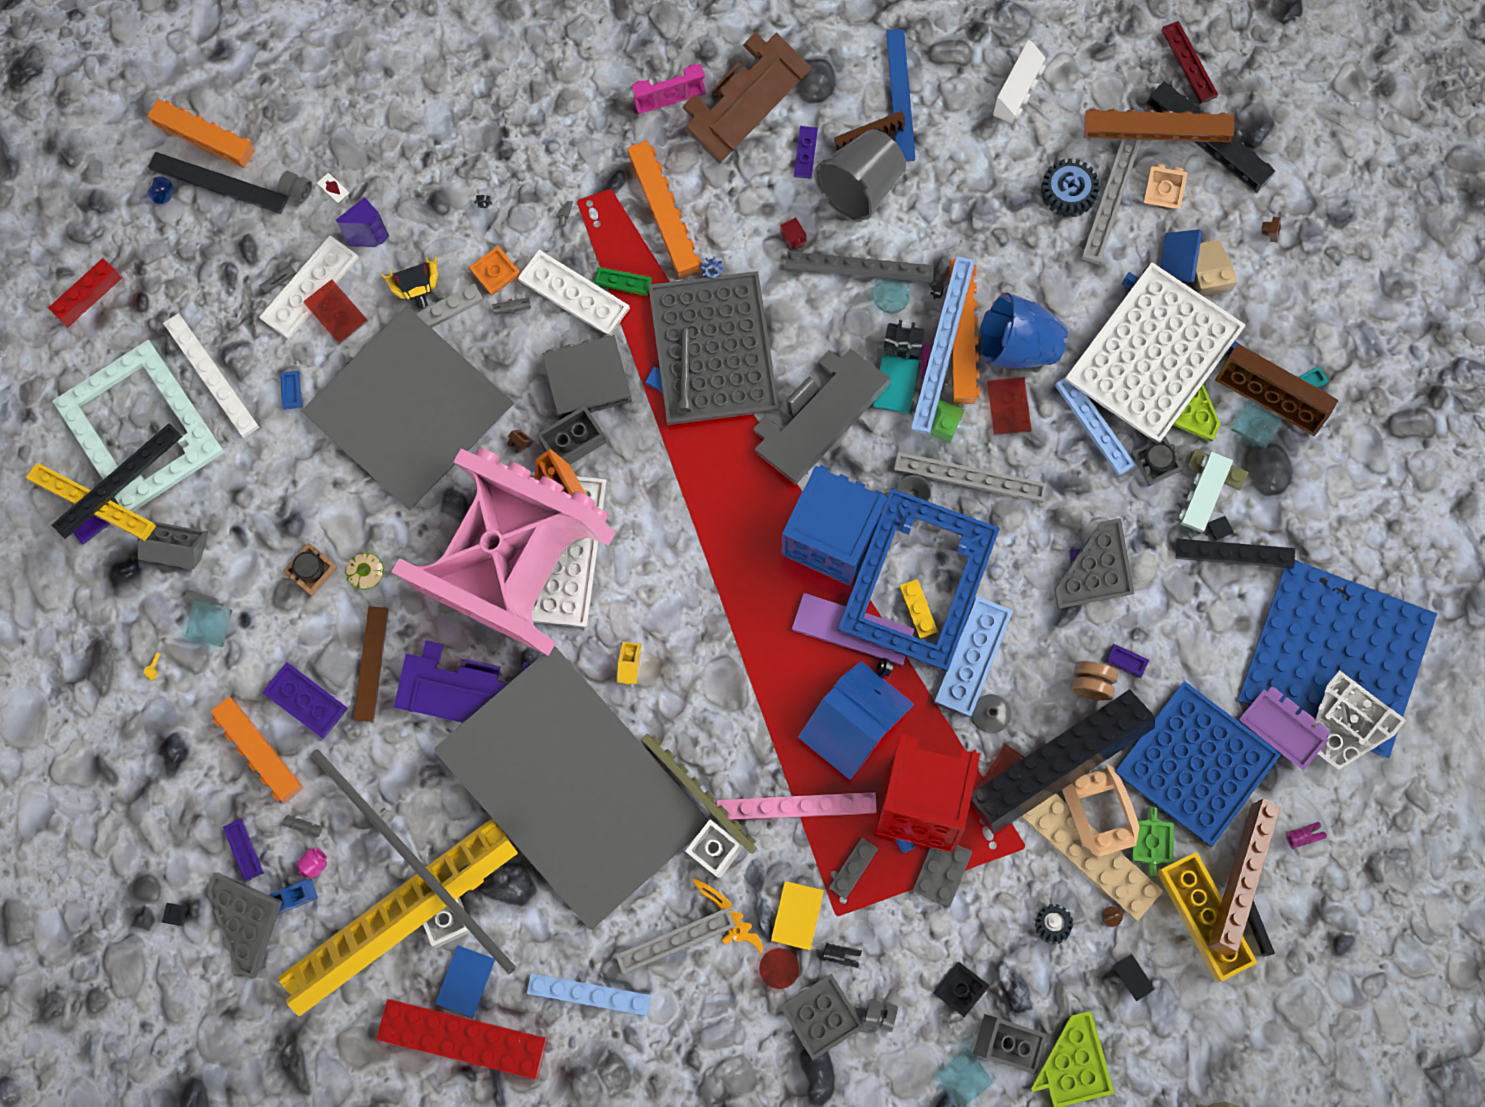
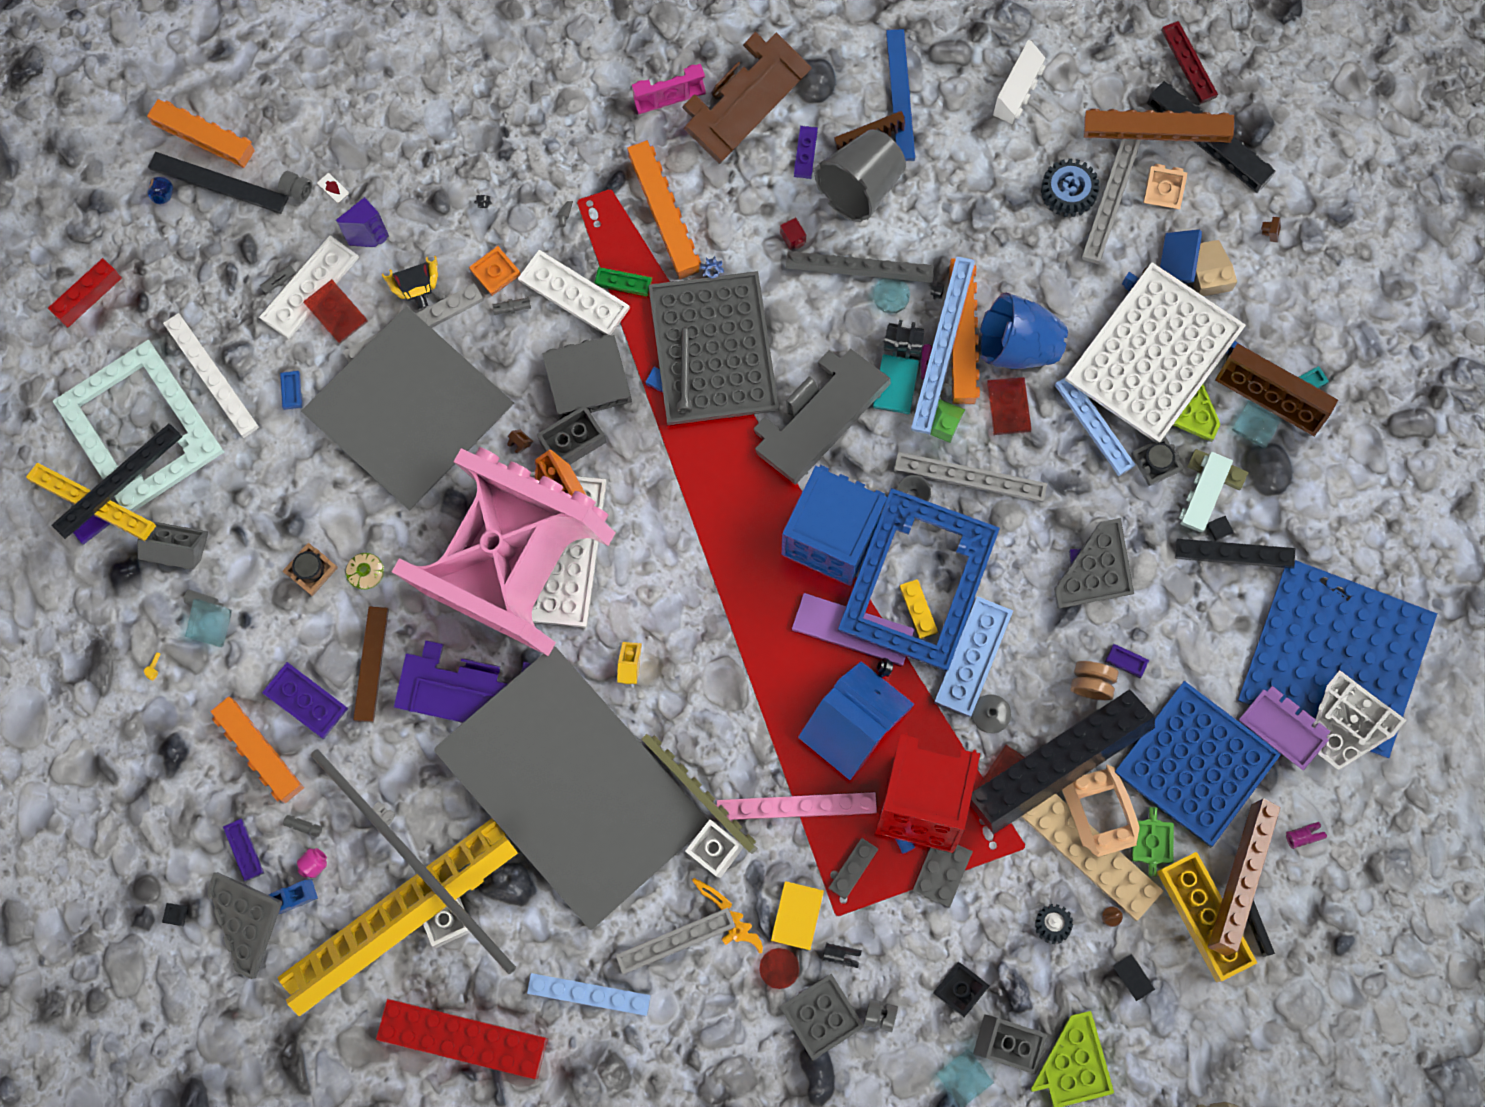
(465, 981): blue tile -> none

